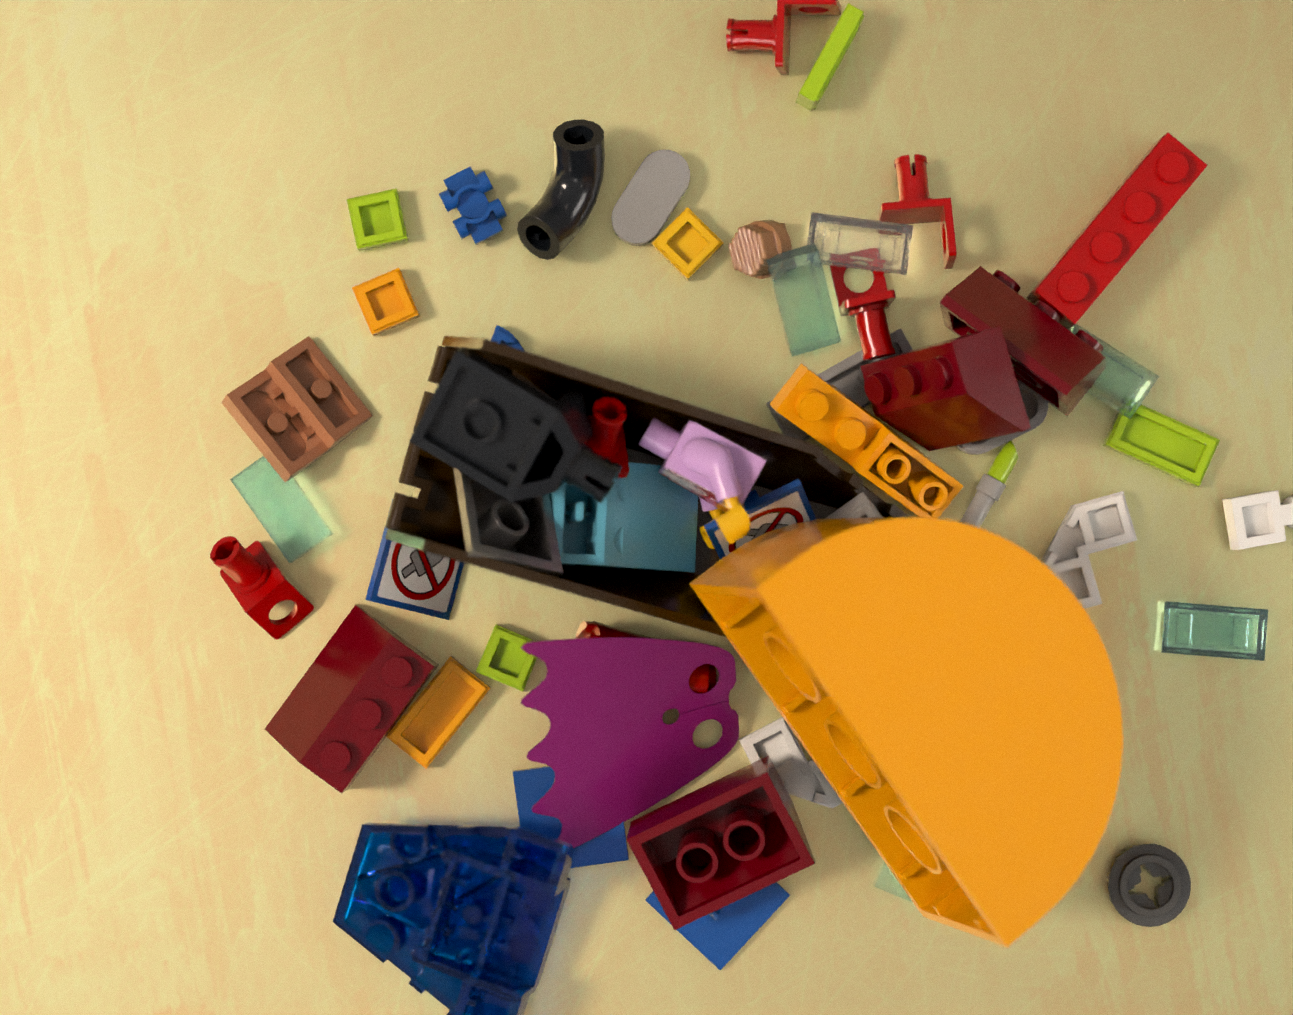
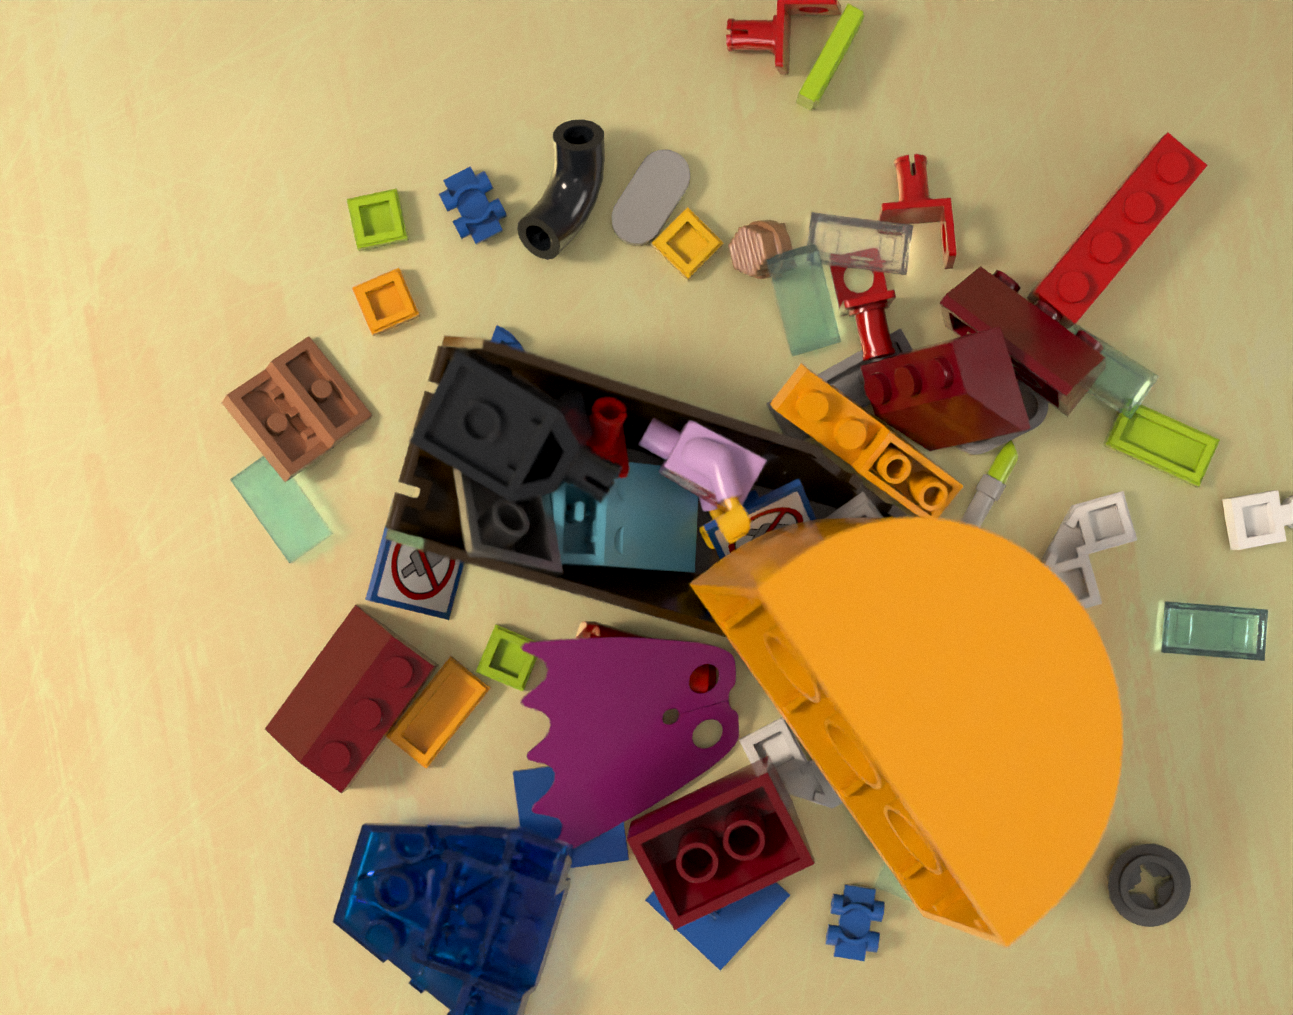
(258, 584): red bracket -> none
(855, 912): none -> blue piece

